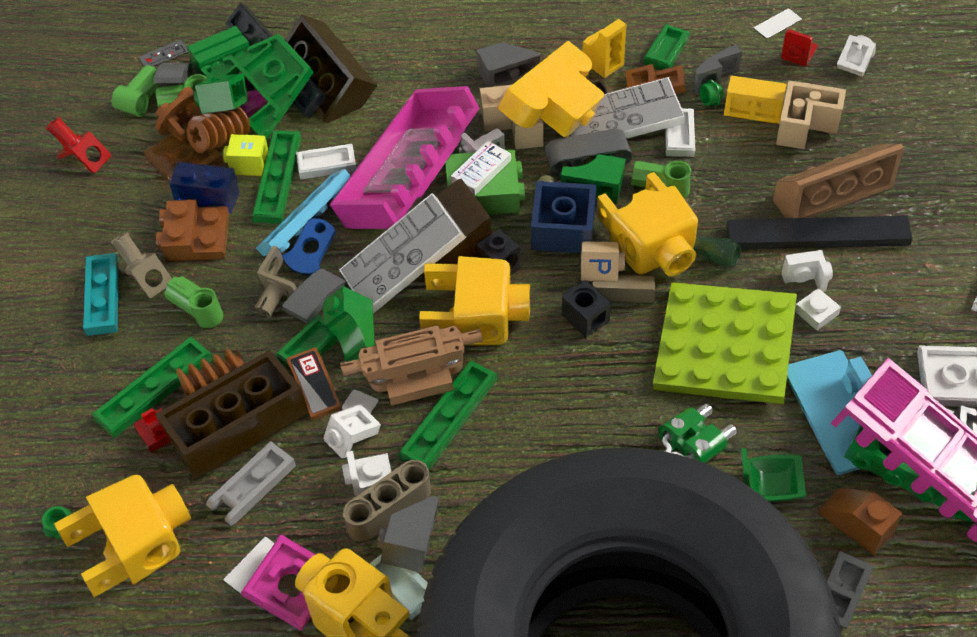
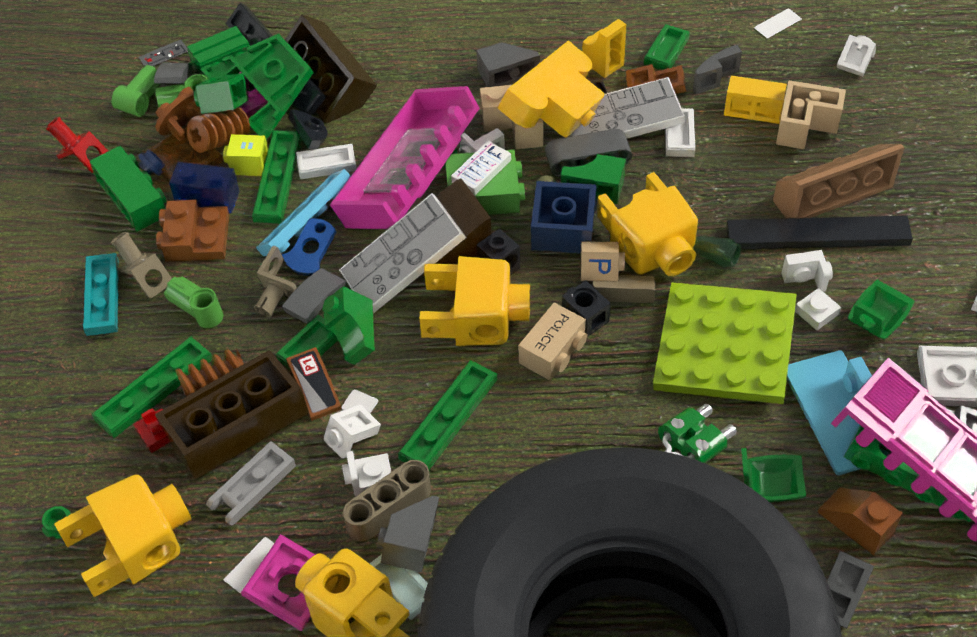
(129, 187): none -> green brick
(151, 163): none -> dark blue plate
(309, 128): none -> black plate
(413, 362): medium nougat piece -> none
(552, 341): none -> tan brick
(673, 174): bright green piece -> none
(711, 93): green plate -> none
(798, 47): red bracket -> none
(881, 309): none -> green piece

